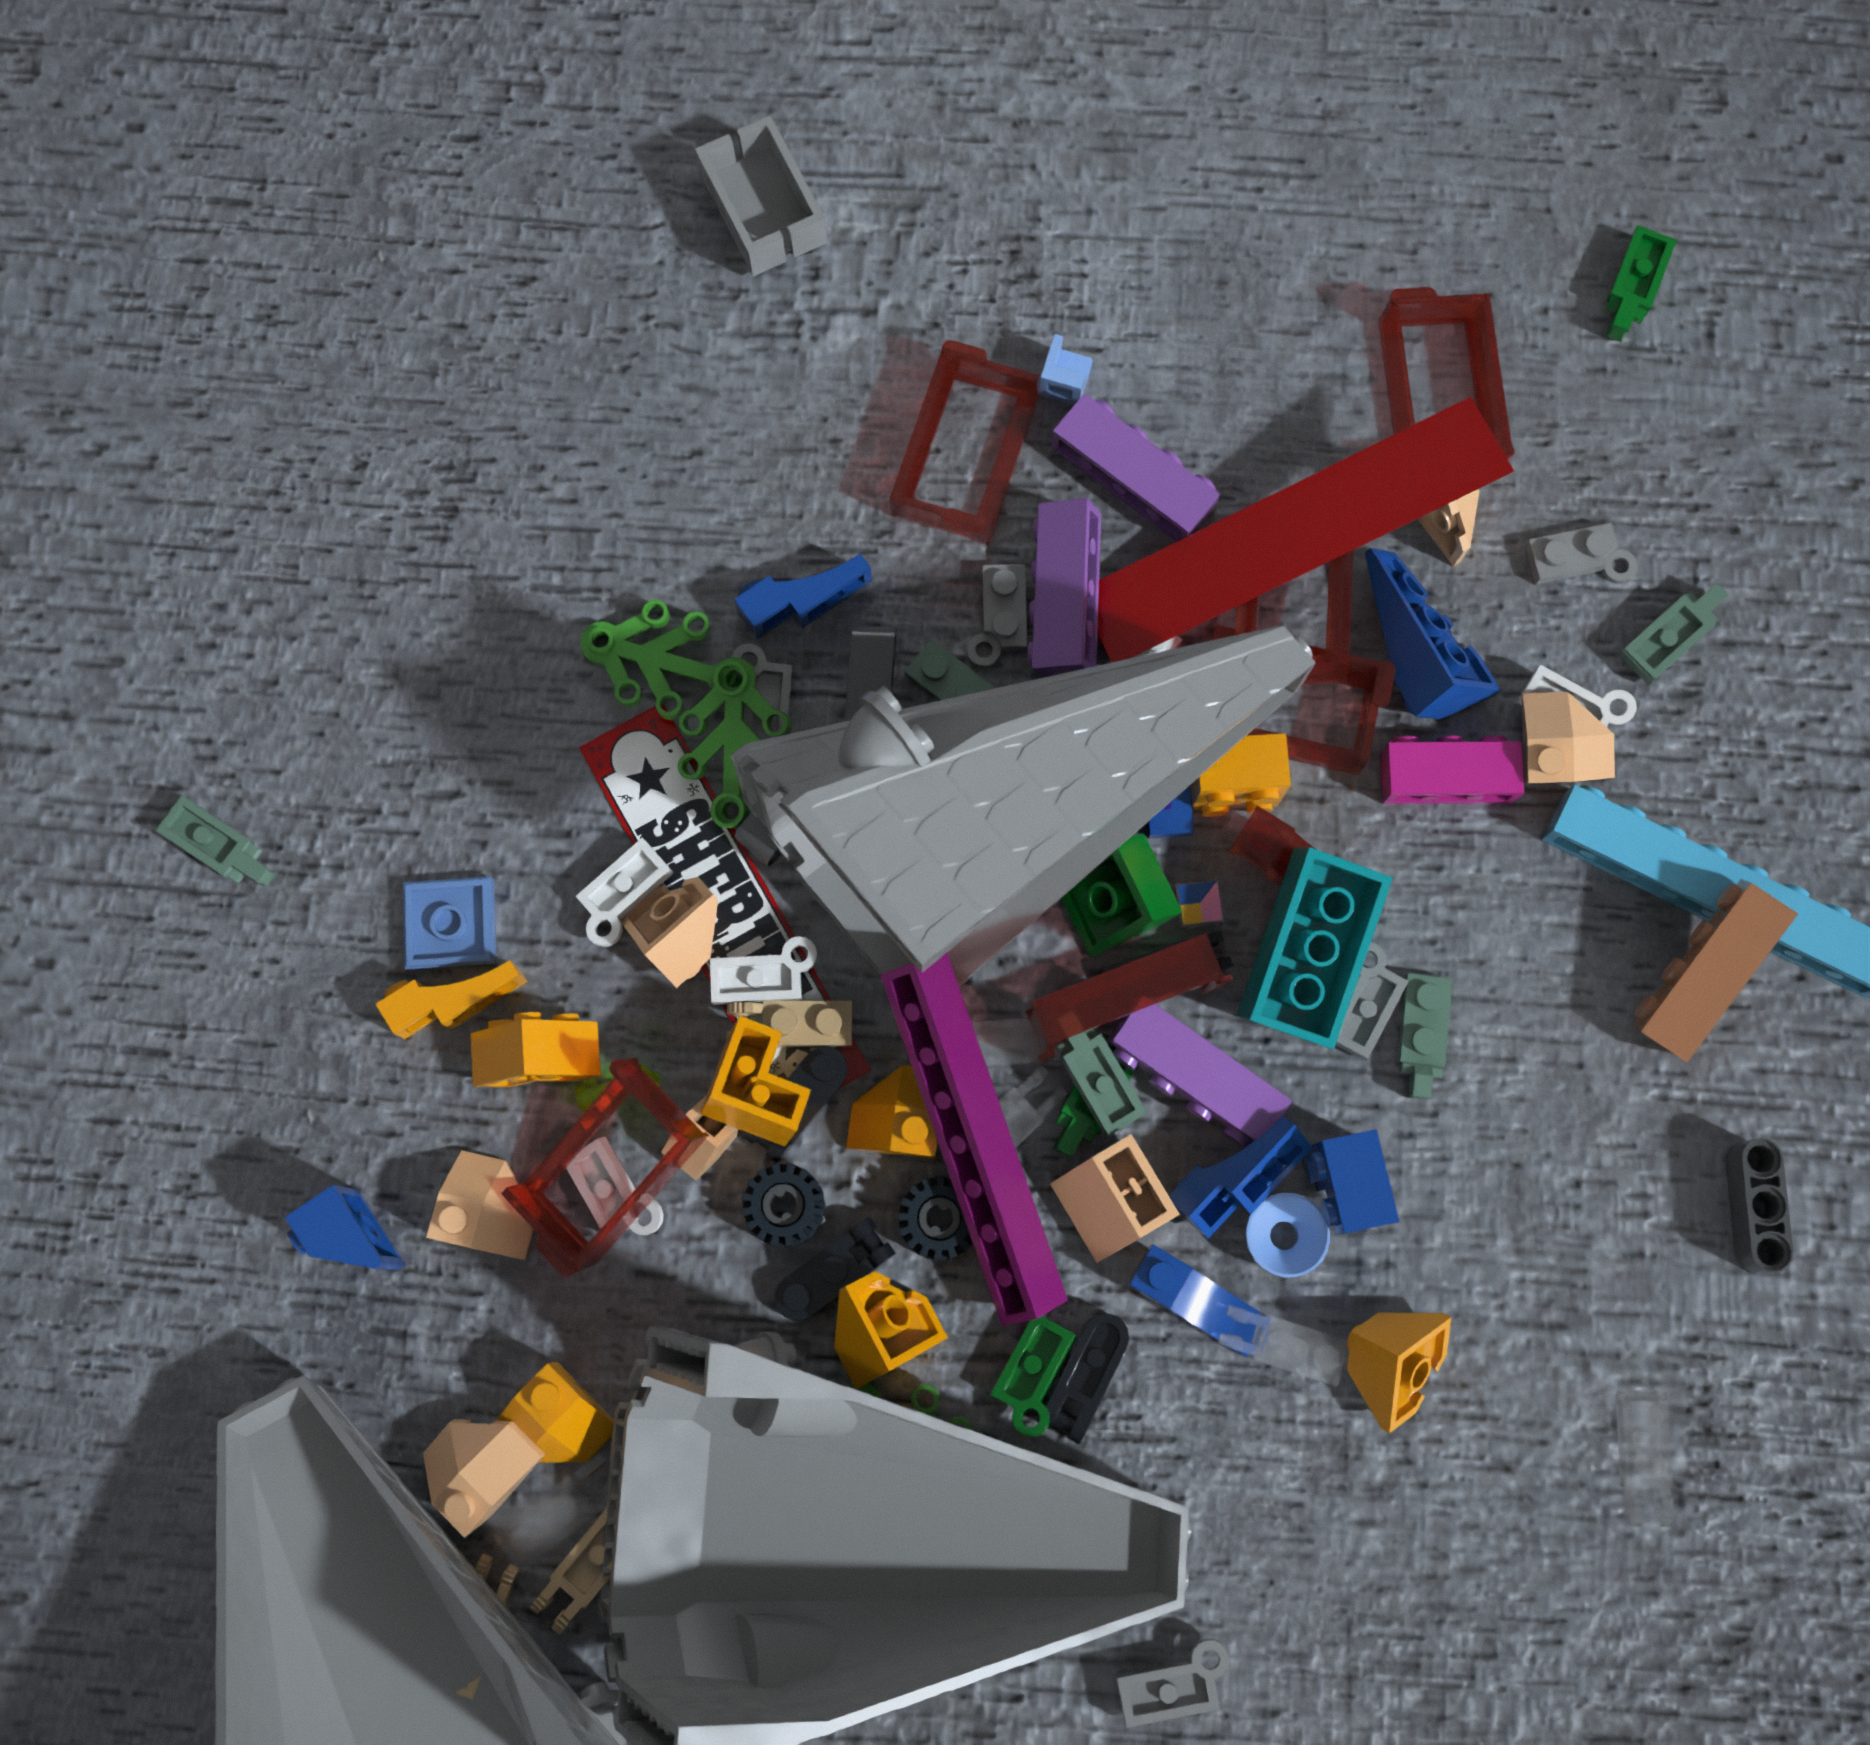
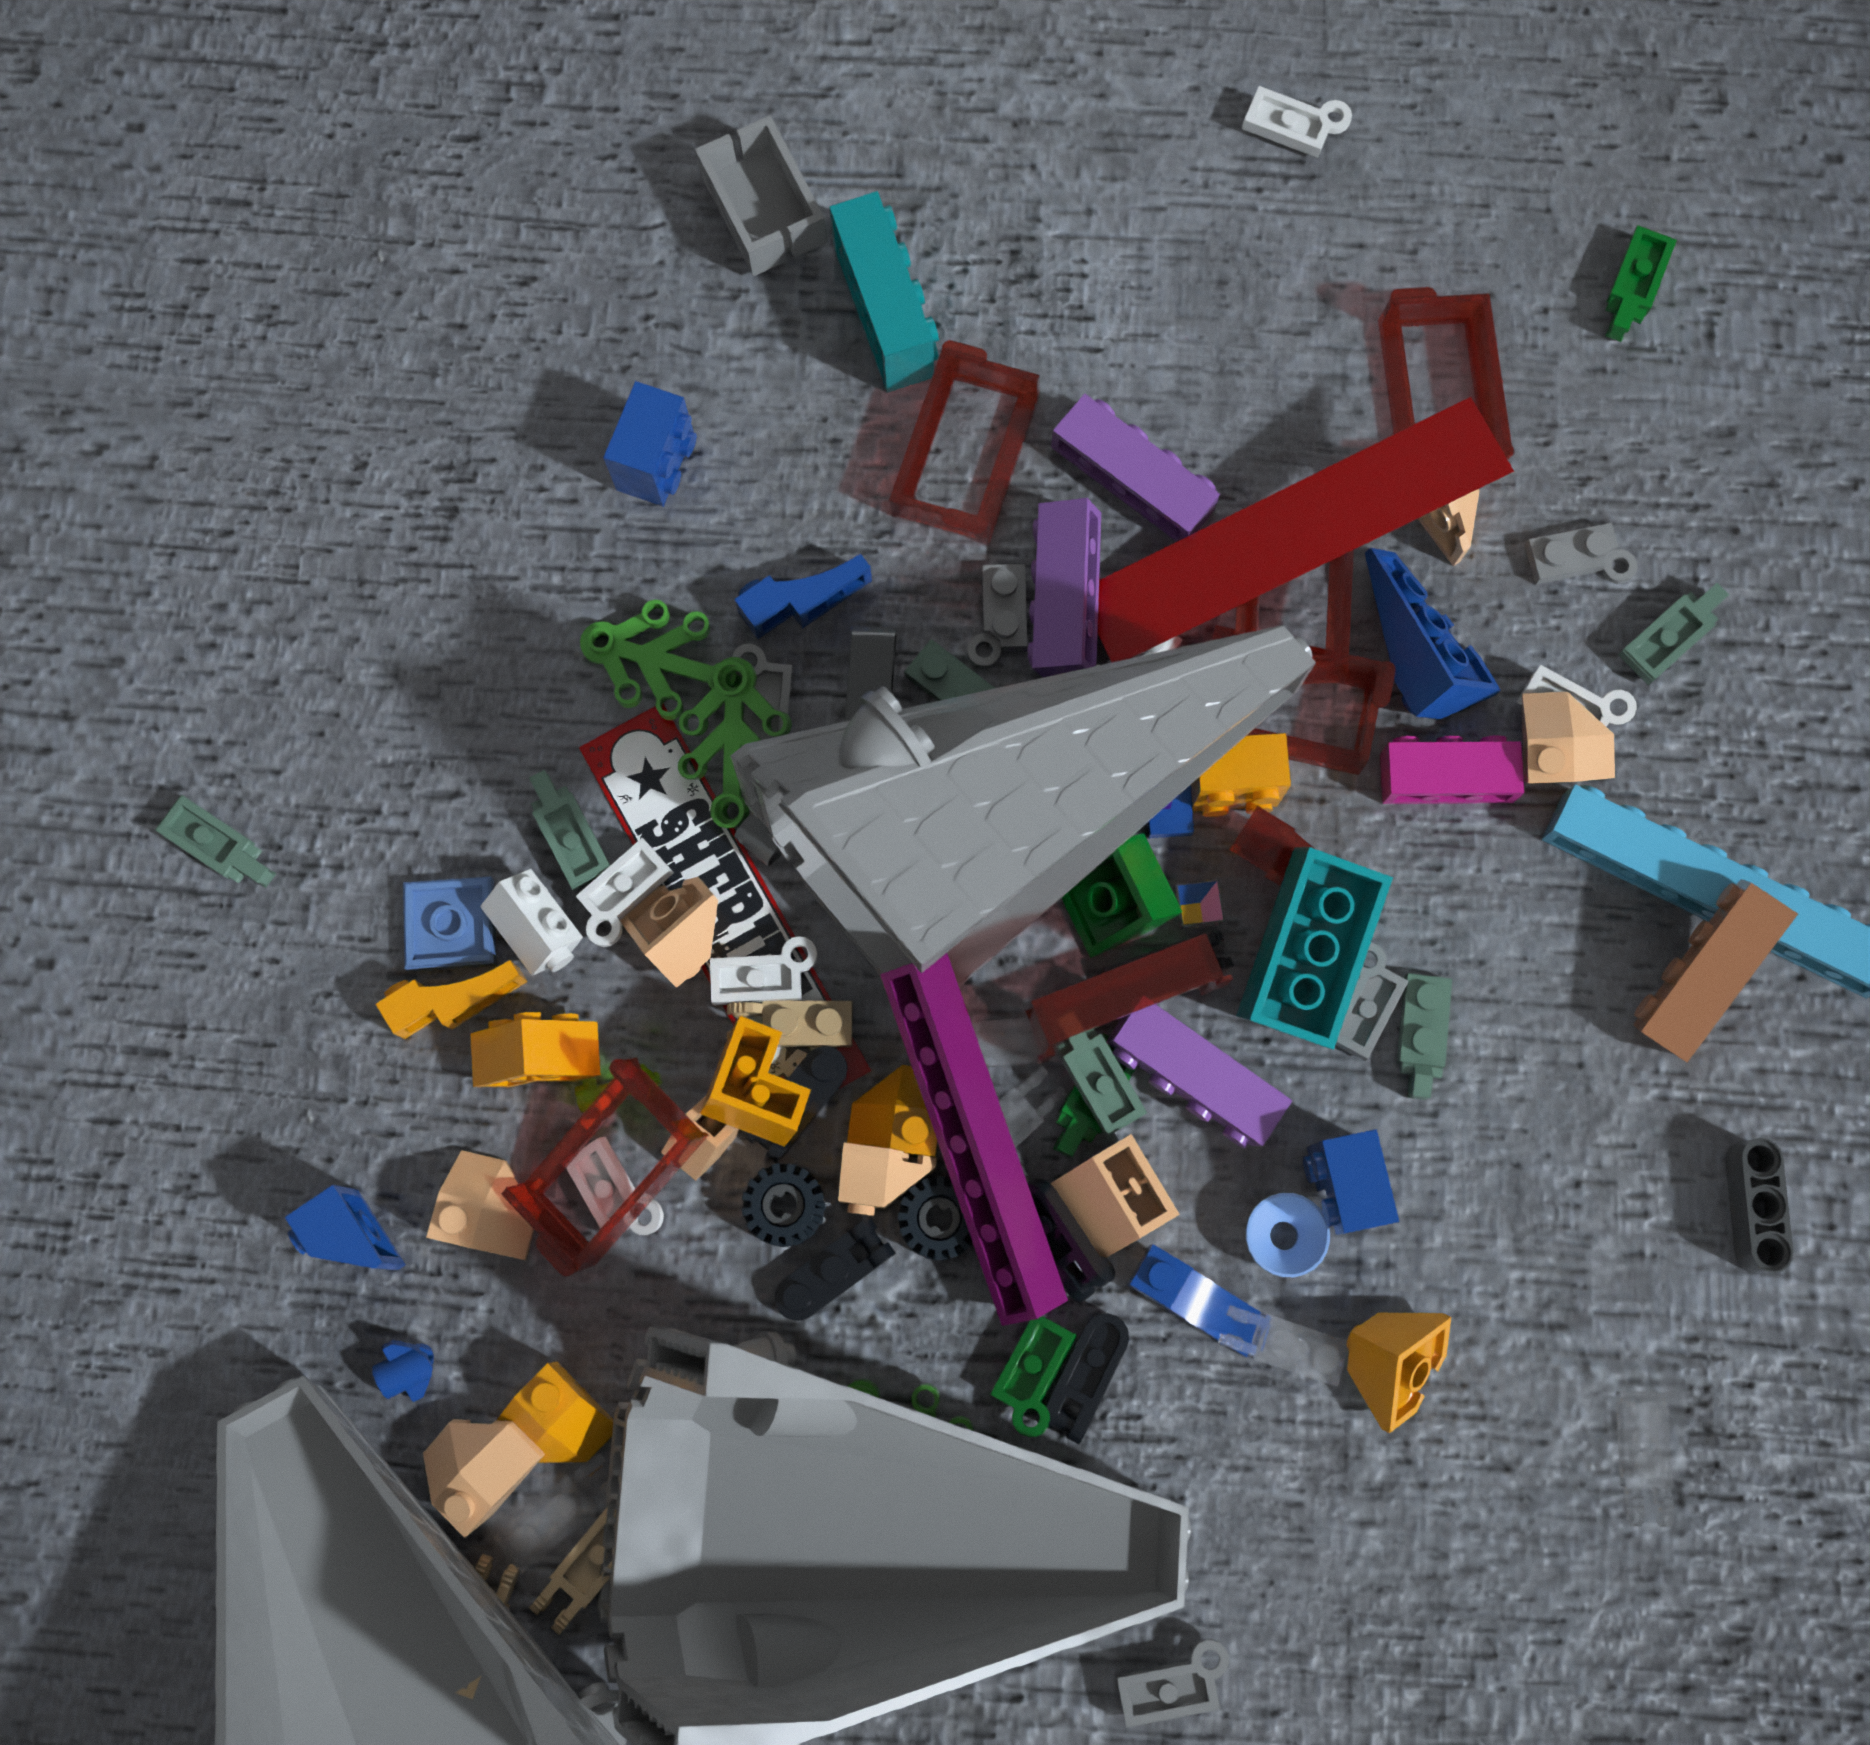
(405, 1369): none -> blue piece
(532, 922): none -> white brick
(567, 832): none -> sand green hinge
(650, 444): none -> blue brick
(878, 1176): none -> light nougat slope
(882, 1327): light orange slope -> none
(883, 291): none -> teal brick
(1064, 374): light blue panel -> none
(1069, 1244): none -> black plate
(1242, 1180): blue slope -> none
(1293, 121): none -> white hinge

